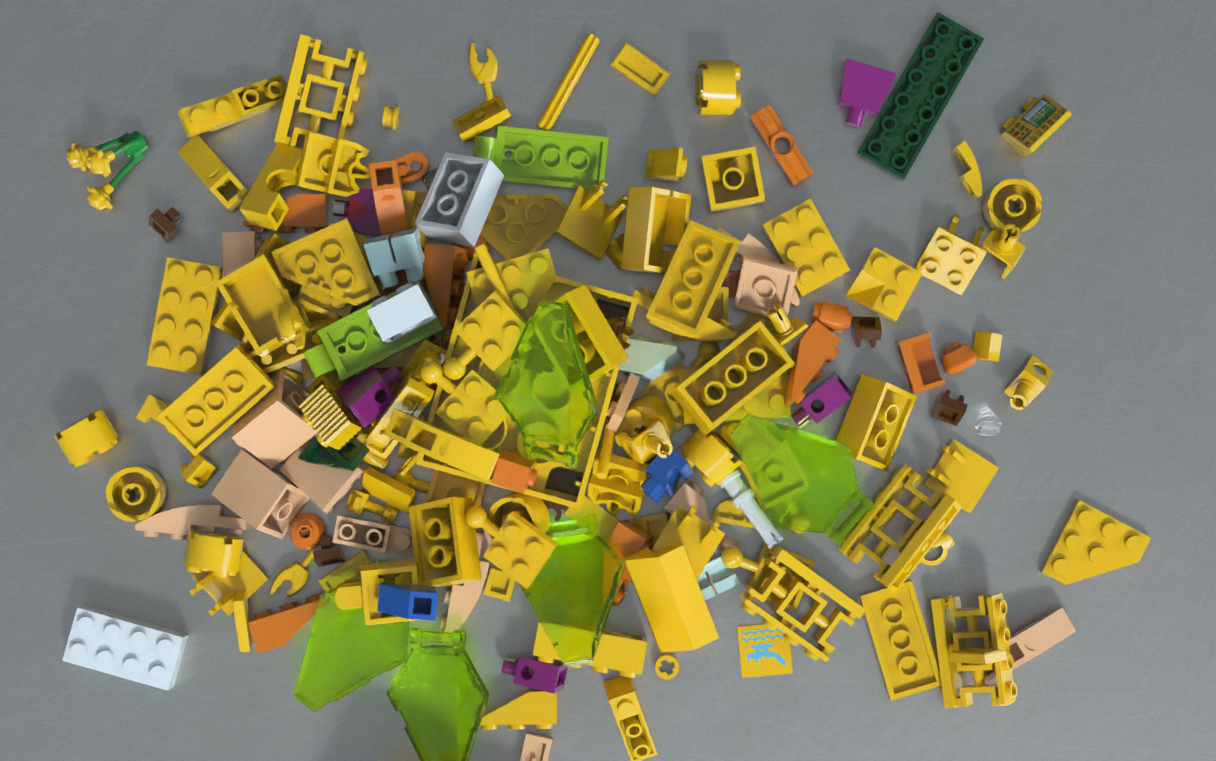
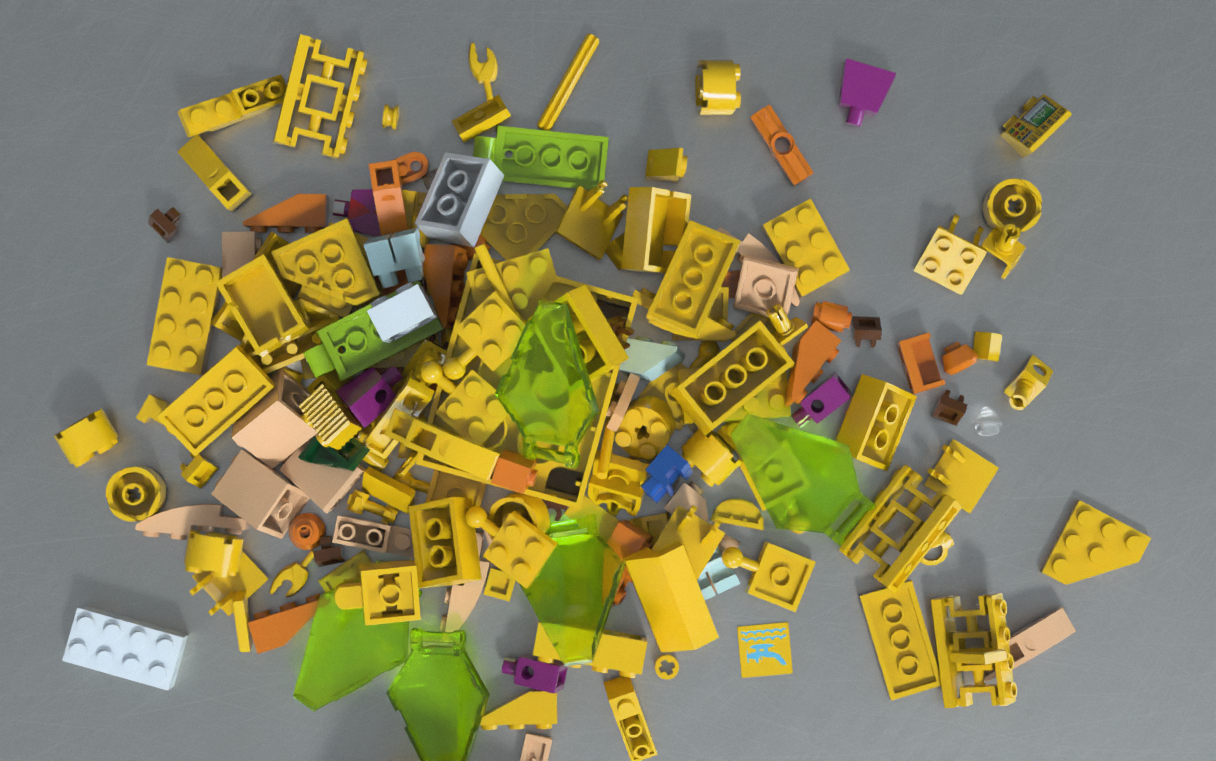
(99, 163): yellow plant -> none
(263, 203): yellow arch -> none
(291, 321): yellow hand -> none
(331, 165): yellow plate -> none
(408, 601): blue slope -> none
(640, 69): yellow tile -> none
(647, 443): yellow bracket -> none
(732, 179): yellow slope -> none
(744, 499): white pin -> none
(813, 587): yellow fence -> none
(883, 284): yellow slope -> none
(920, 95): dark green plate -> none
(972, 178): yellow slope -> none

